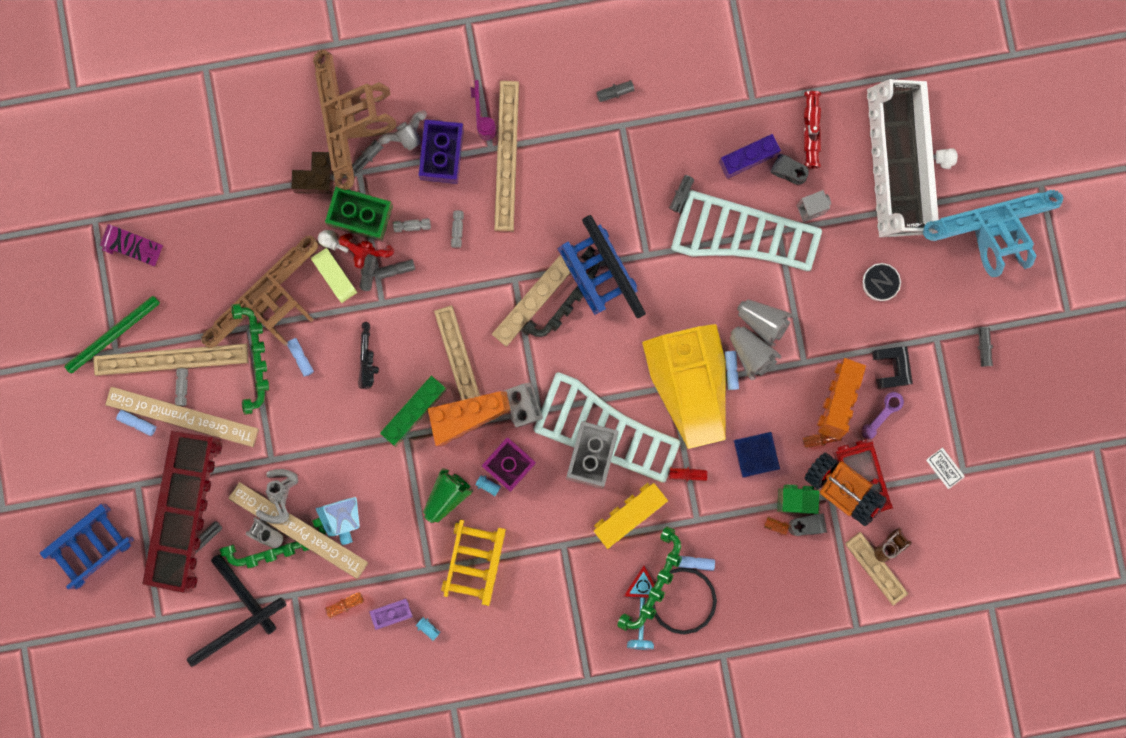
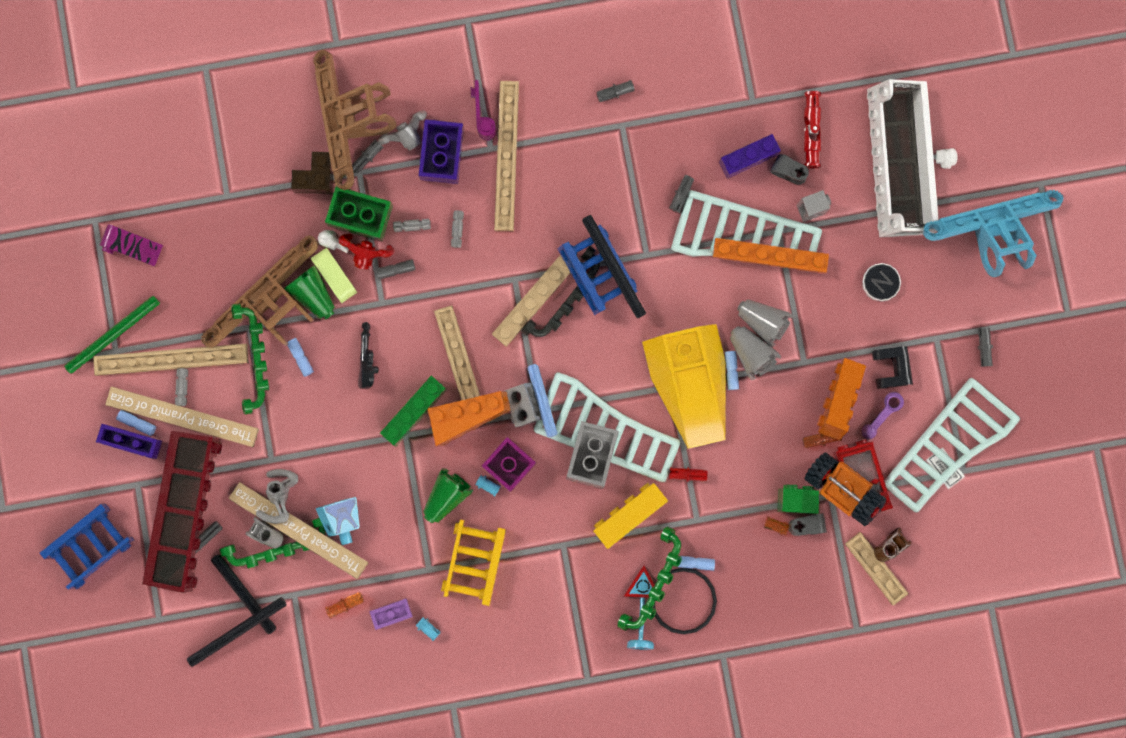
(129, 441): none -> dark purple brick
(312, 293): none -> green cone
(368, 273): dark grey axle -> none
(542, 400): none -> light blue axle
(756, 454): clear blue plate -> none
(770, 255): none -> orange plate
(968, 454): none -> light aqua bar

